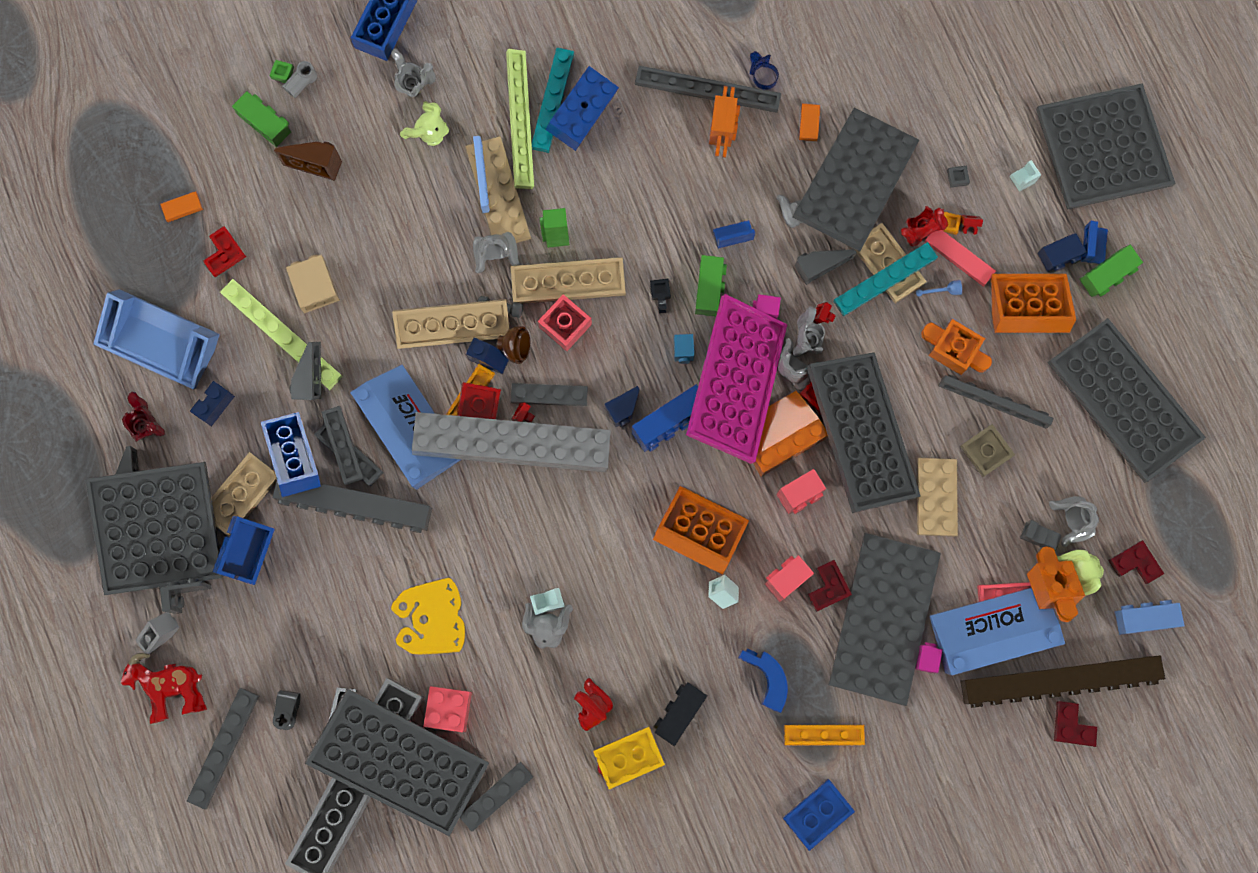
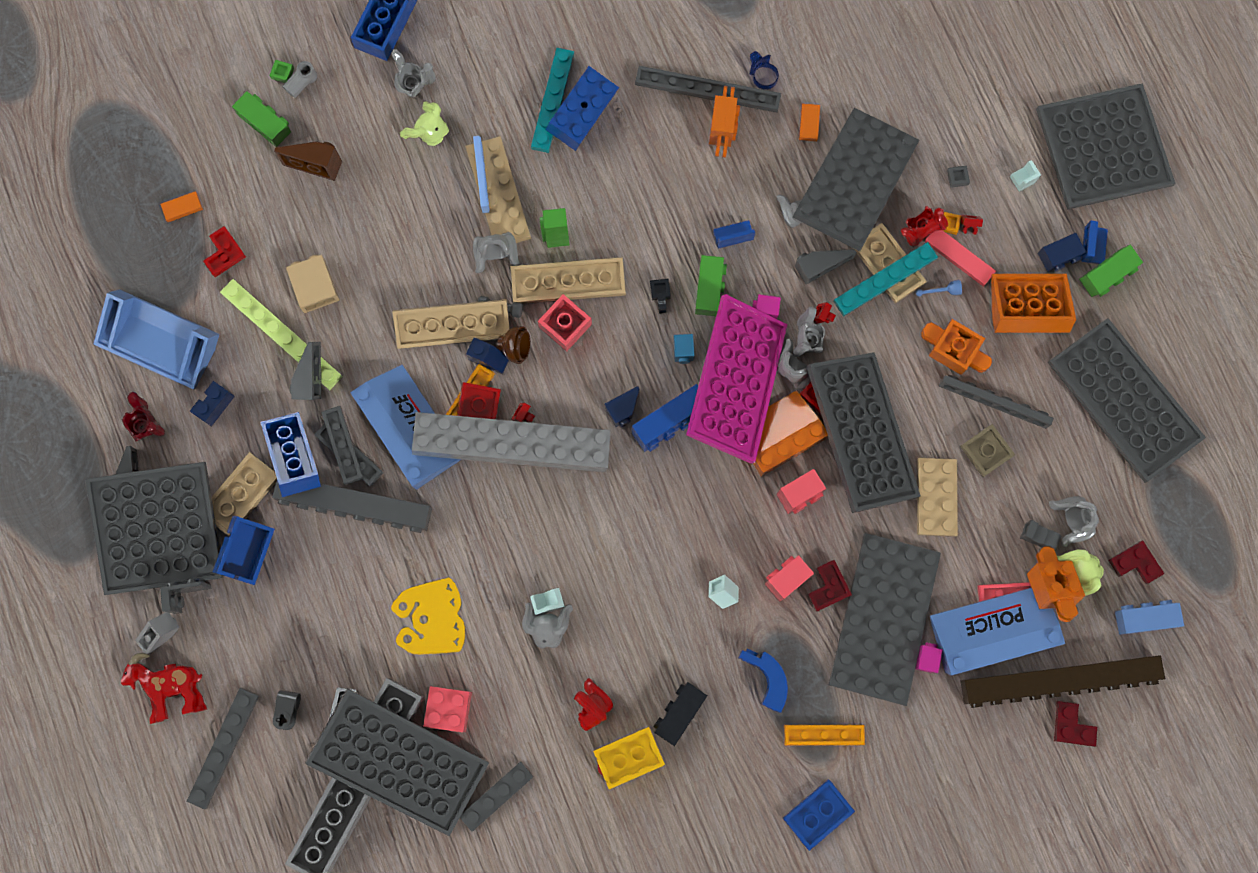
(520, 119): yellowish green plate -> none
(549, 394): dark grey plate -> none
(701, 530): orange slope -> none

